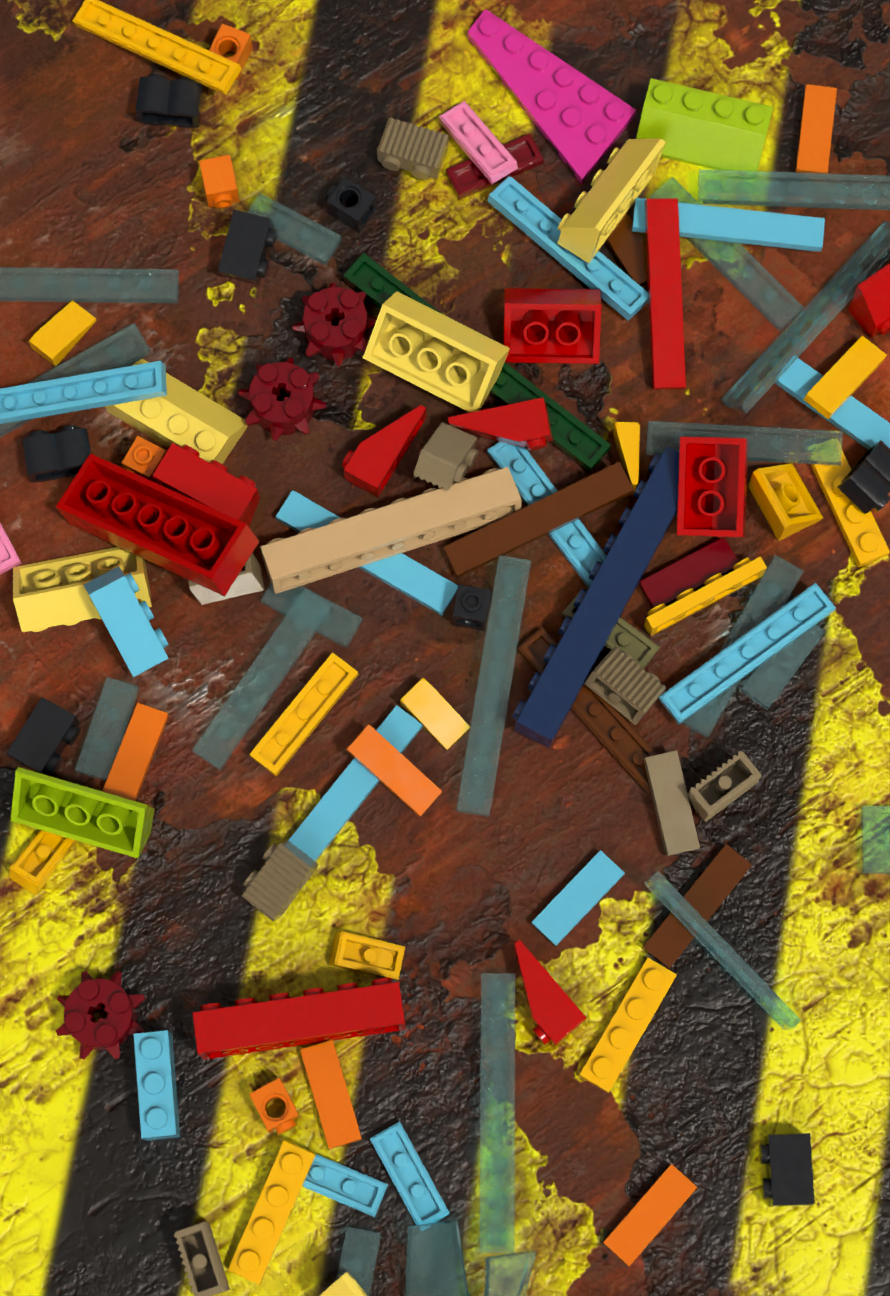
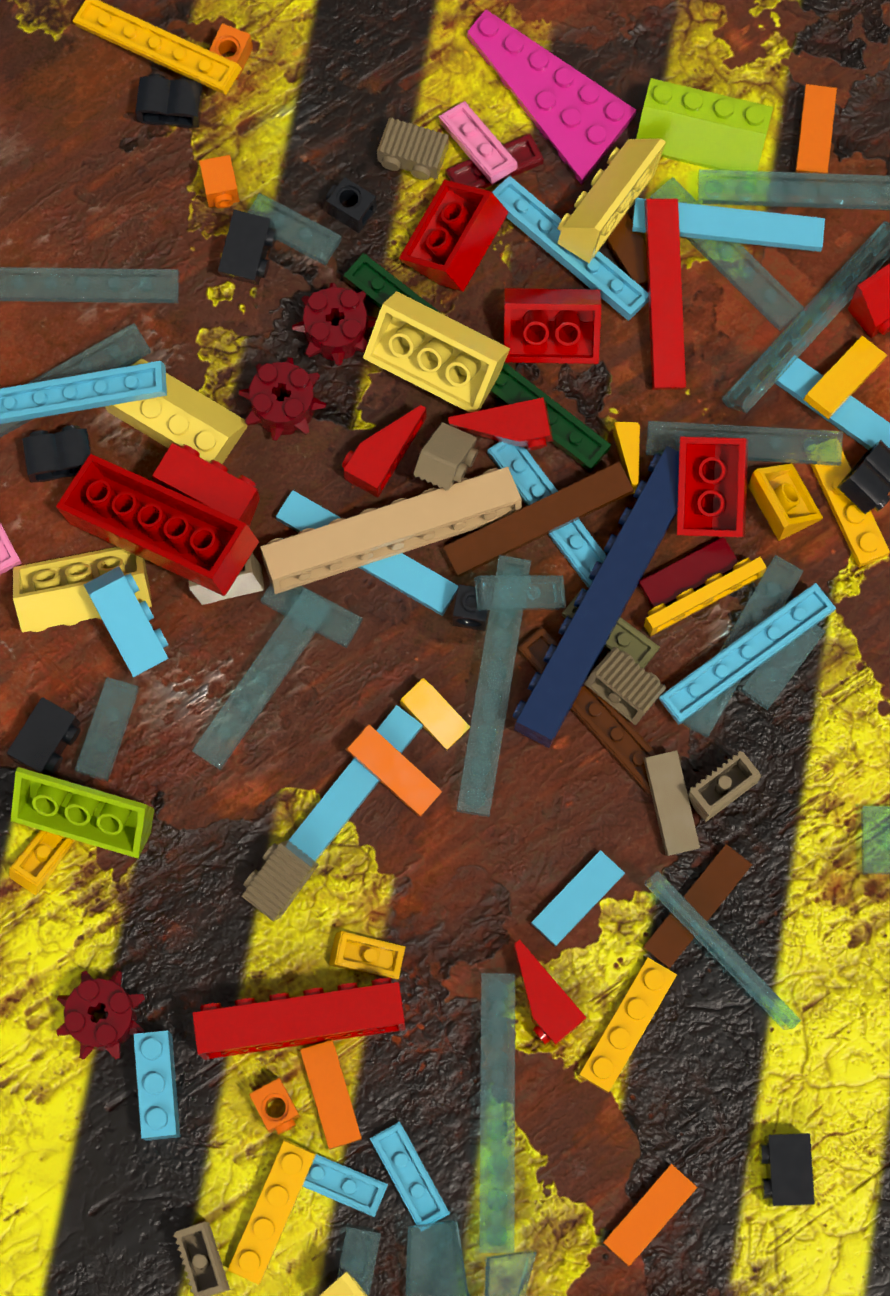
(62, 333): yellow slope -> none
(136, 752): orange tile -> none
(143, 458): orange brick -> none
(304, 714): yellow plate -> none
(454, 234): none -> red slope
(520, 592): none -> clear light blue tile

